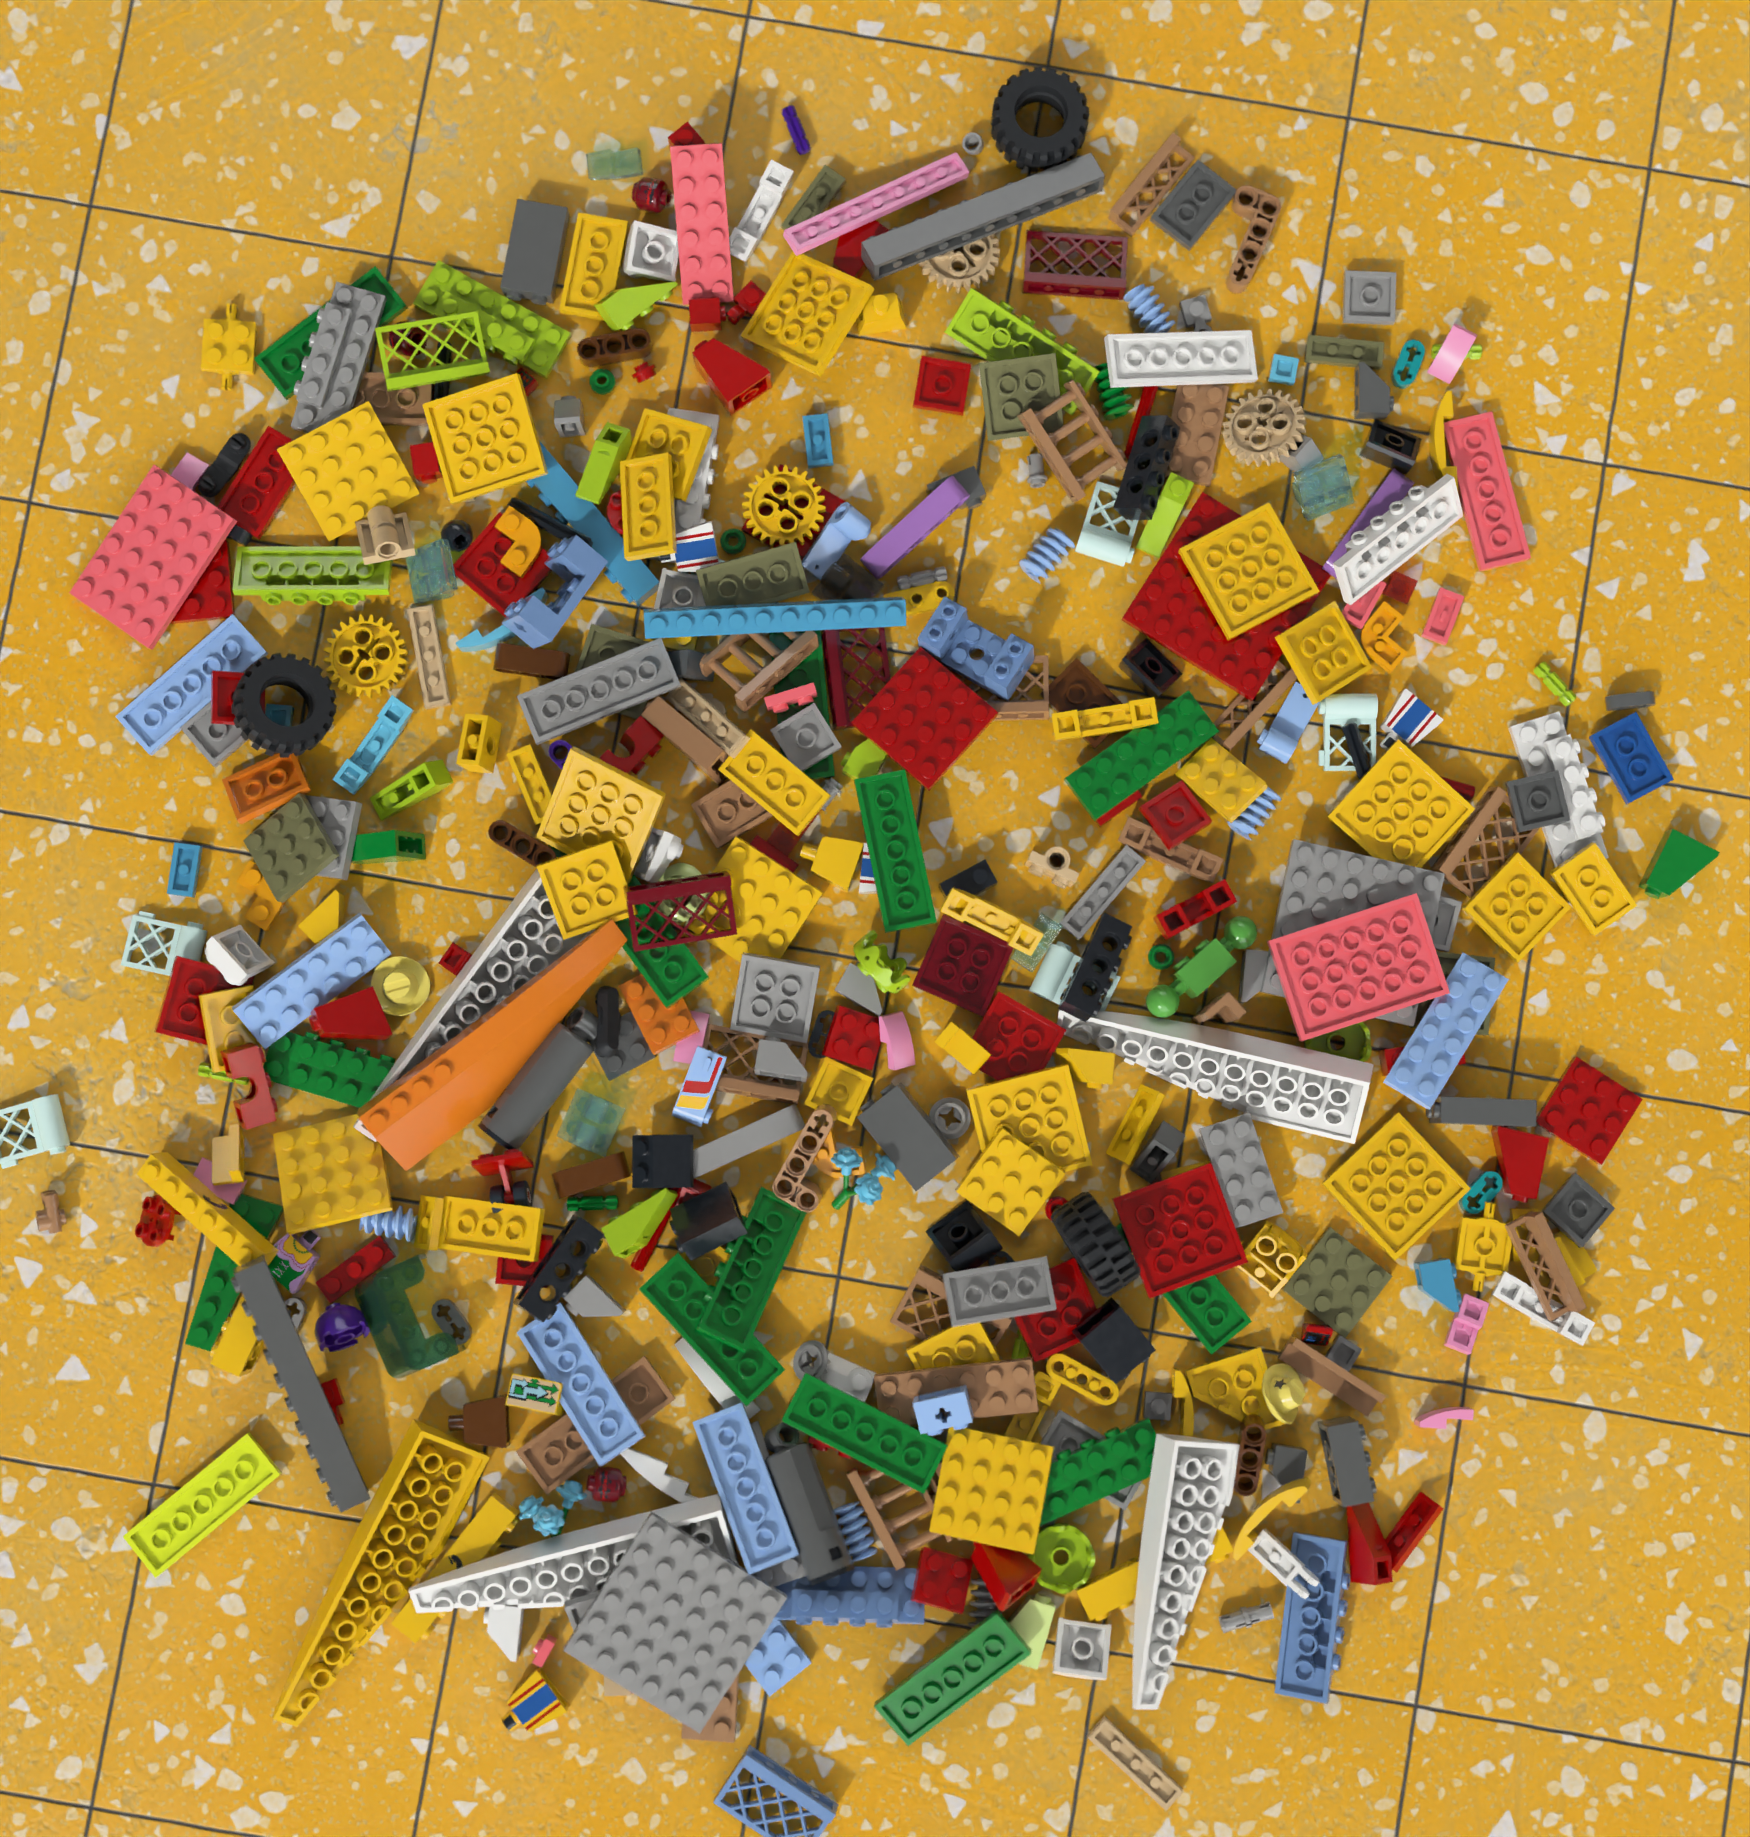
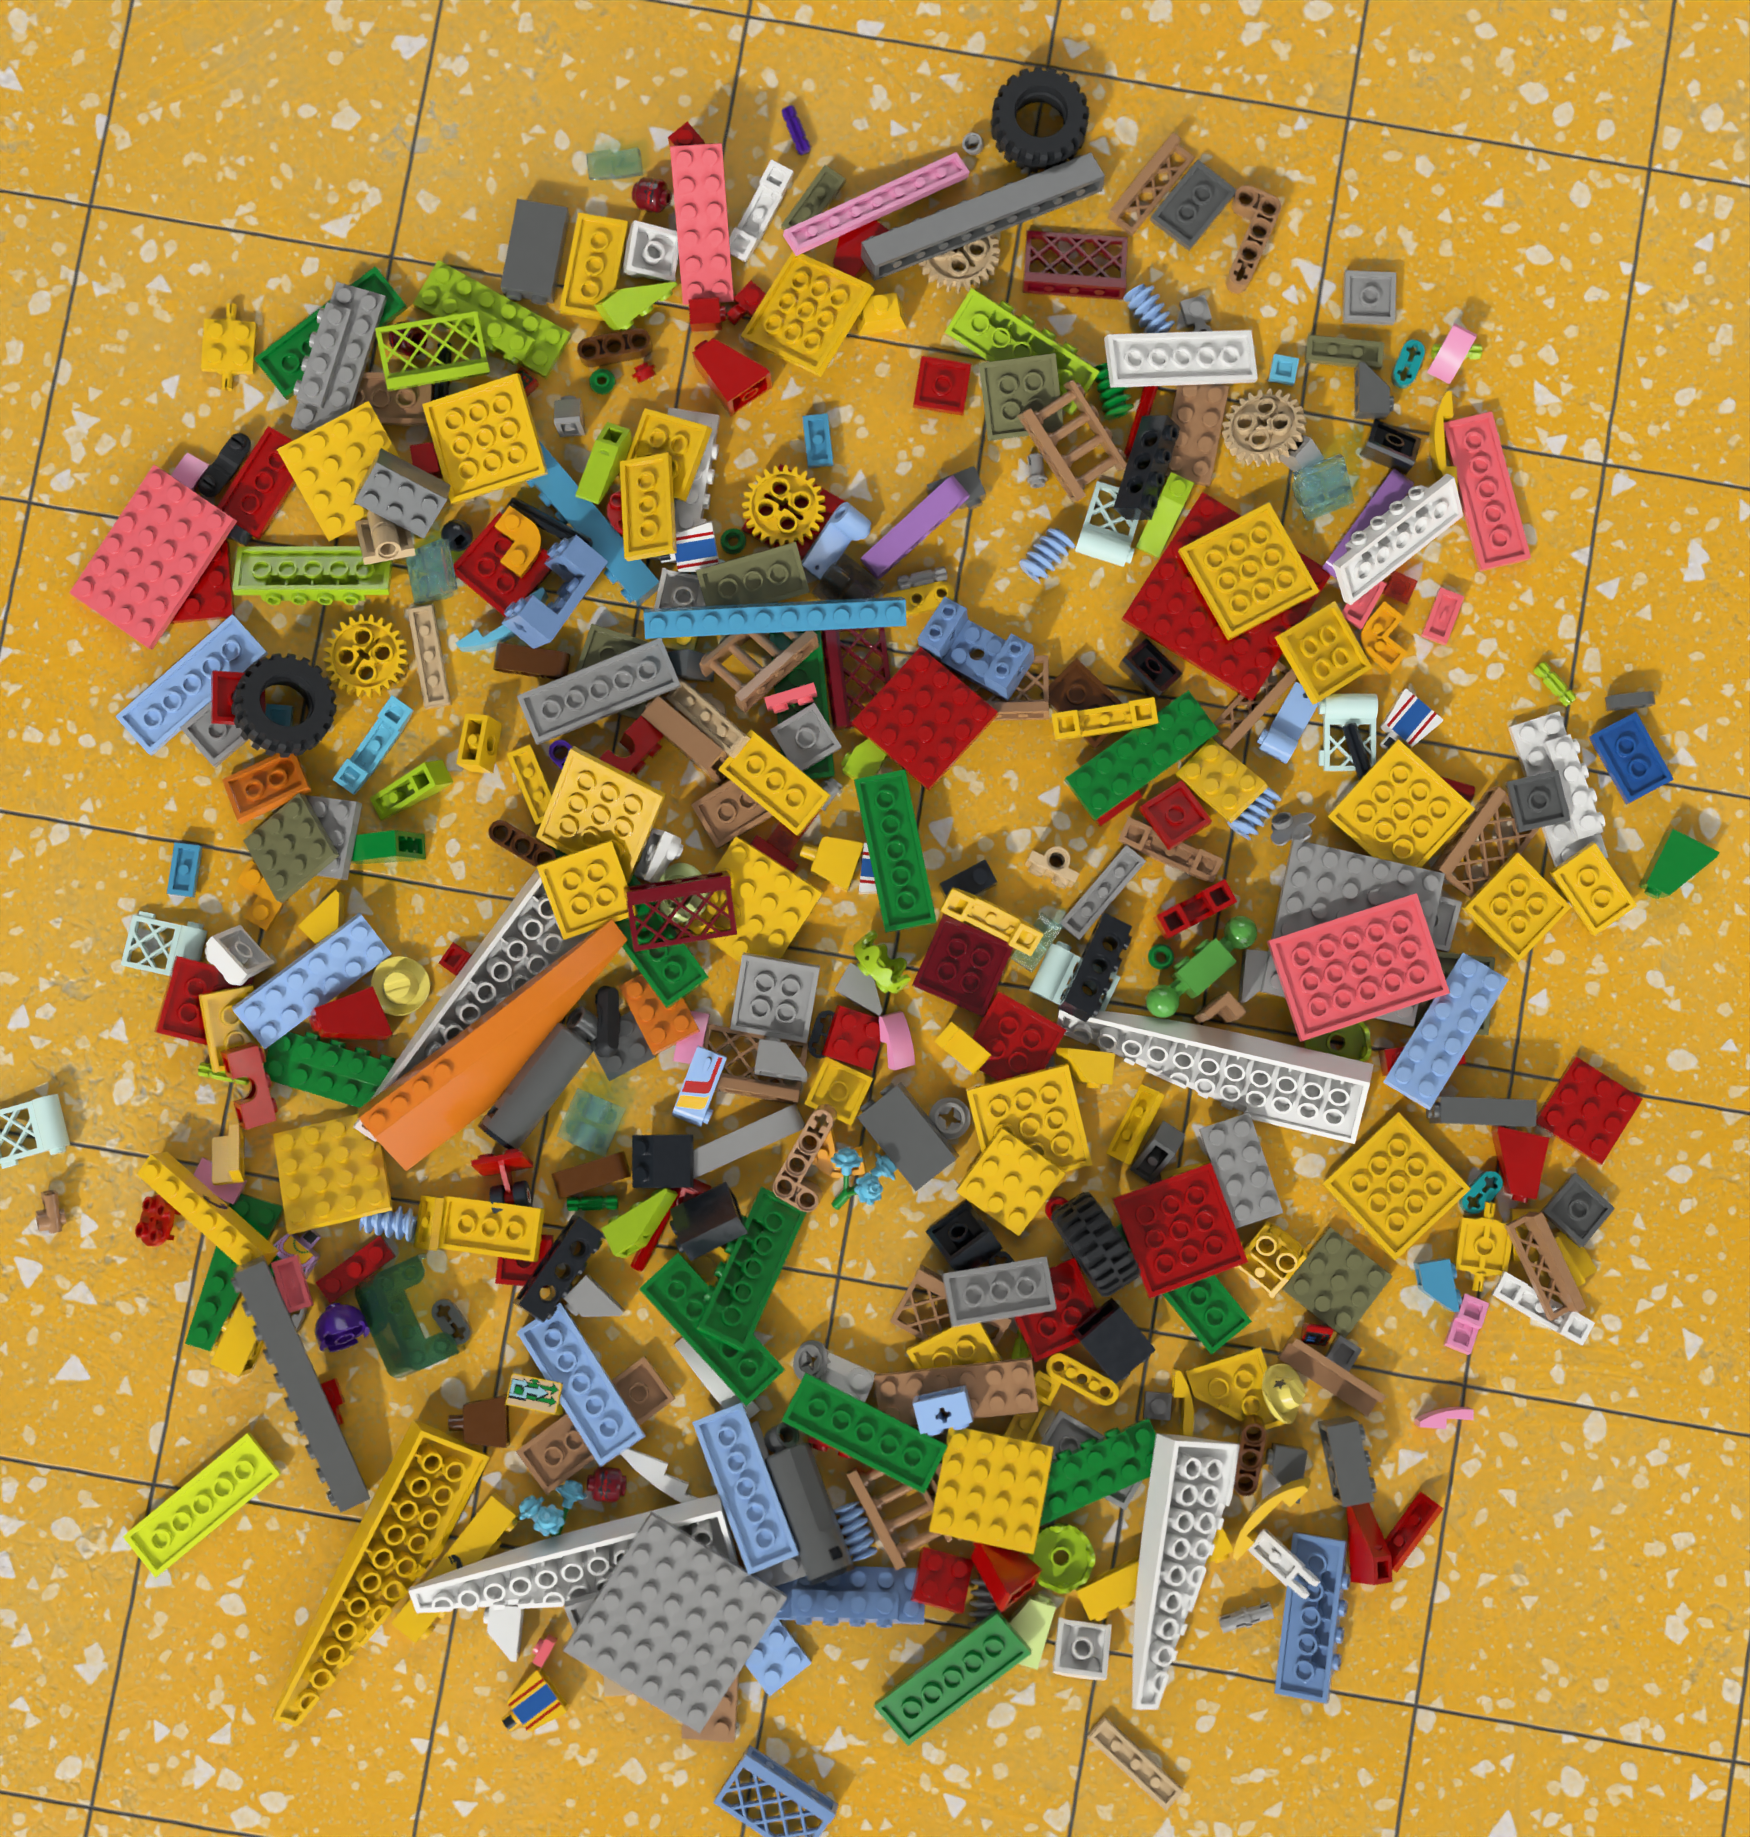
(292, 1283): none -> coral plate
(402, 493): none -> brick
(1289, 827): none -> light grey plate

